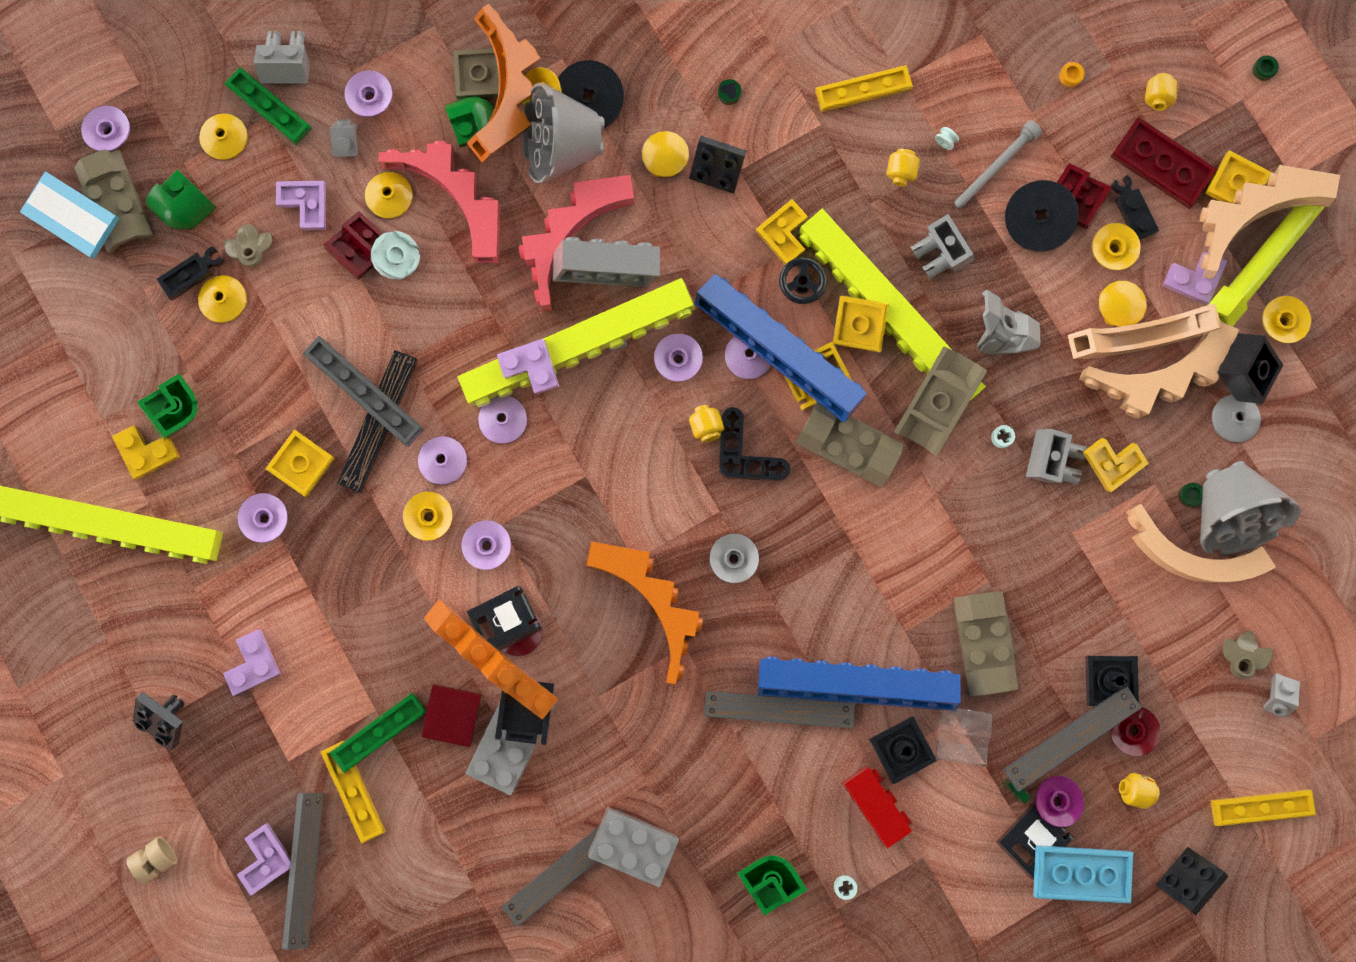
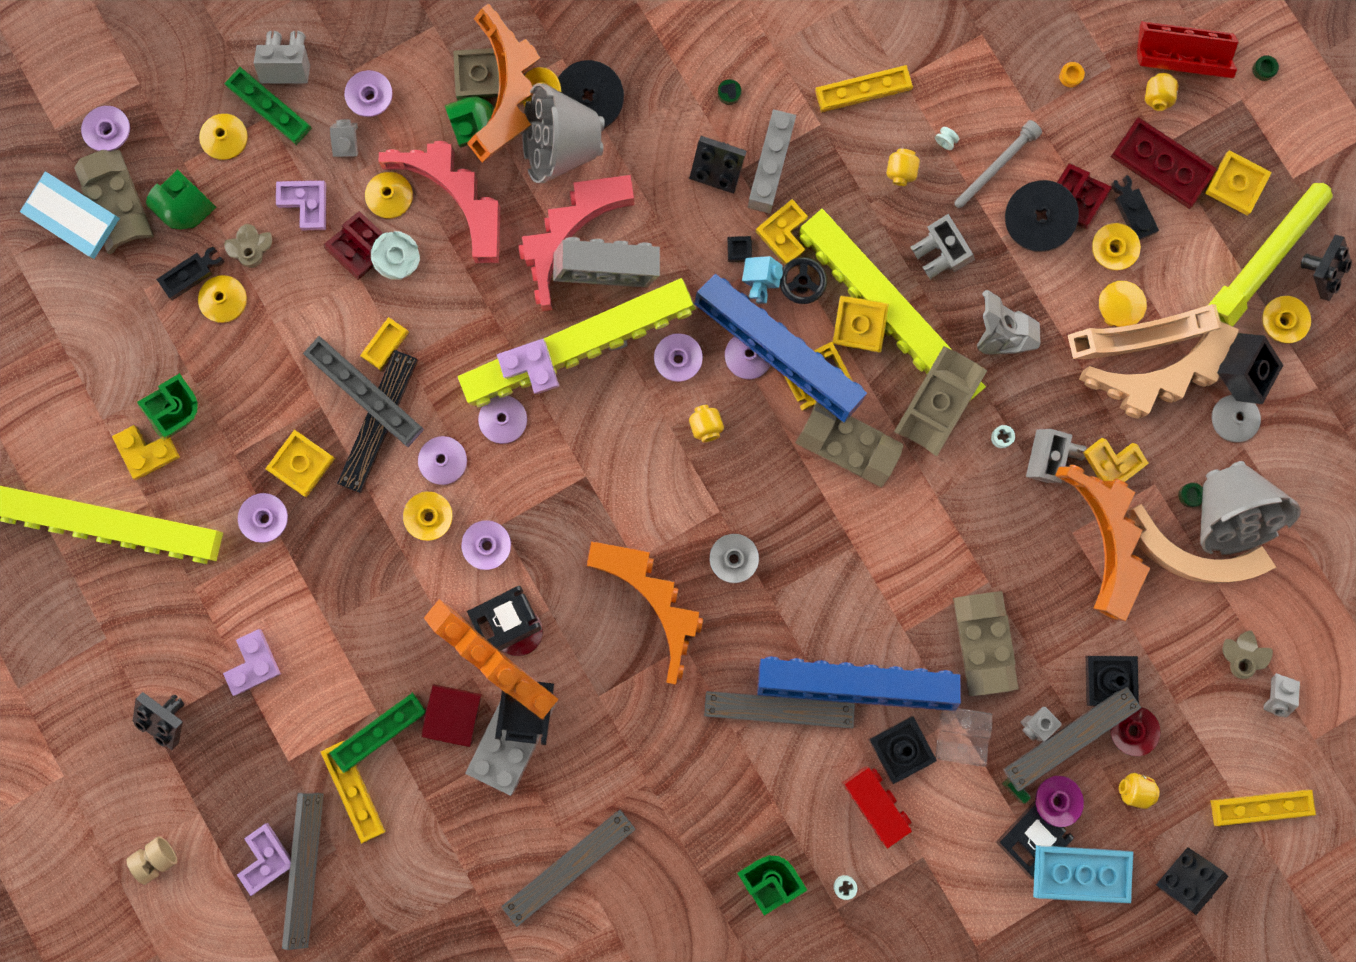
(384, 343): none -> yellow tile
(633, 846): light grey brick -> none
(665, 154): yellow dish -> none
(736, 454): black beam -> none
(739, 248): none -> black tile
(760, 275): none -> medium azure brick
(771, 161): none -> light grey arch
(1040, 725): none -> light grey bracket
(1122, 571): none -> orange arch
(1187, 49): none -> red slope
(1191, 283): lavender plate -> none
(1285, 189): light nougat arch -> none
(1330, 268): none -> black plate

